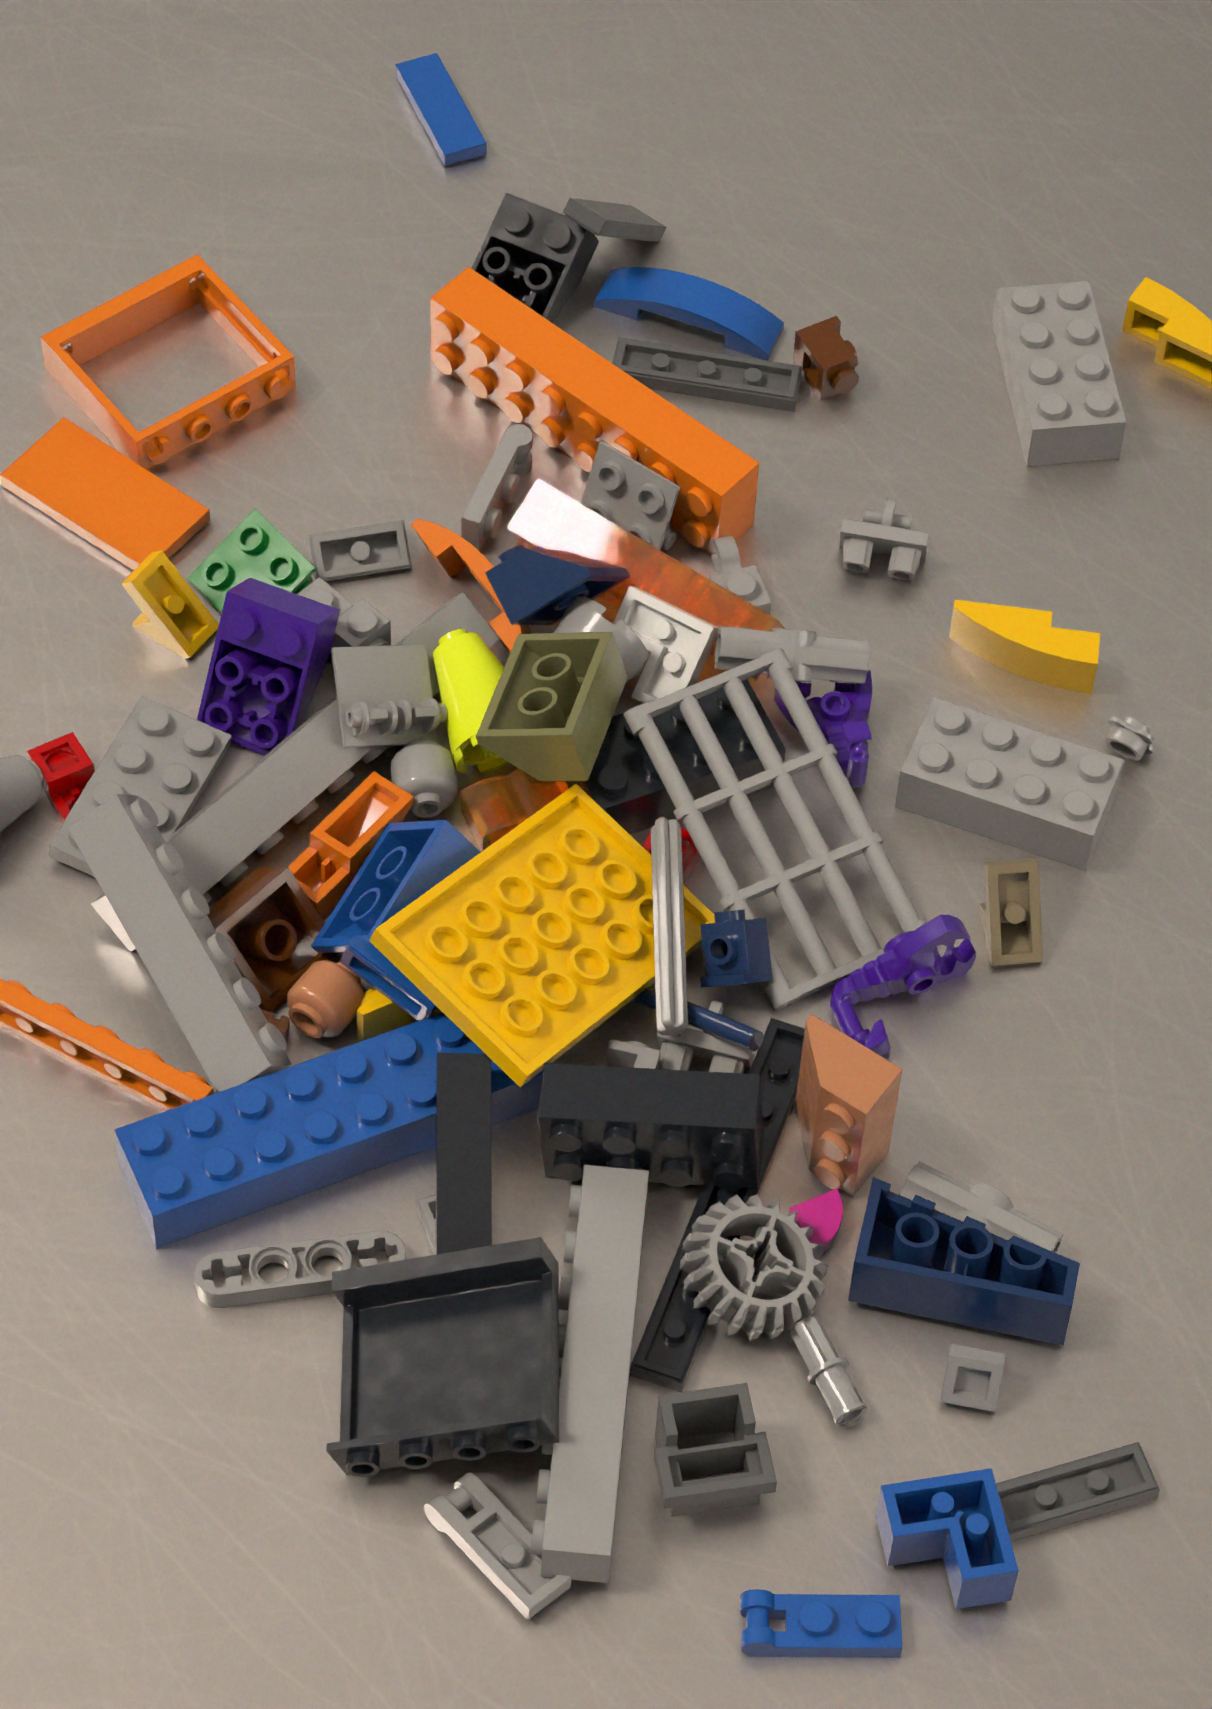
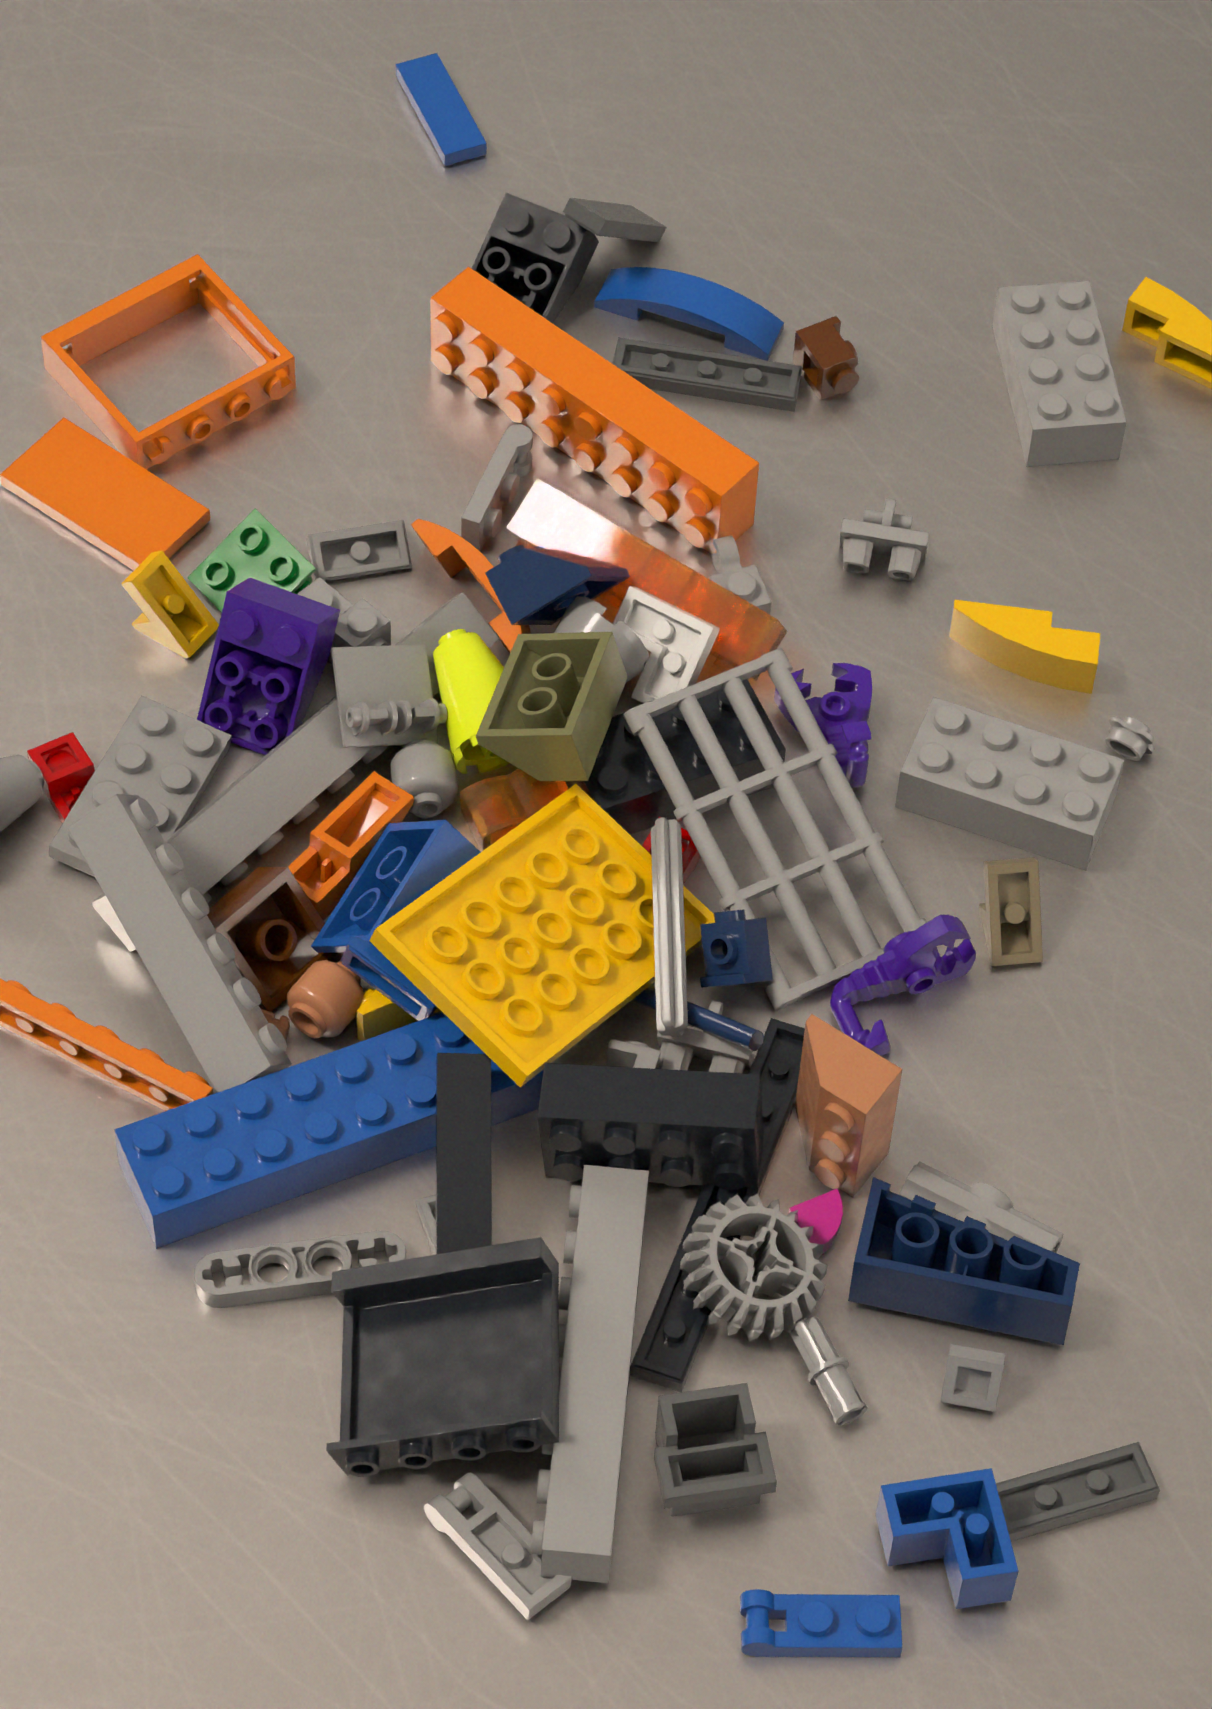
(631, 496): light grey hinge -> none
(808, 654): light grey piece -> none

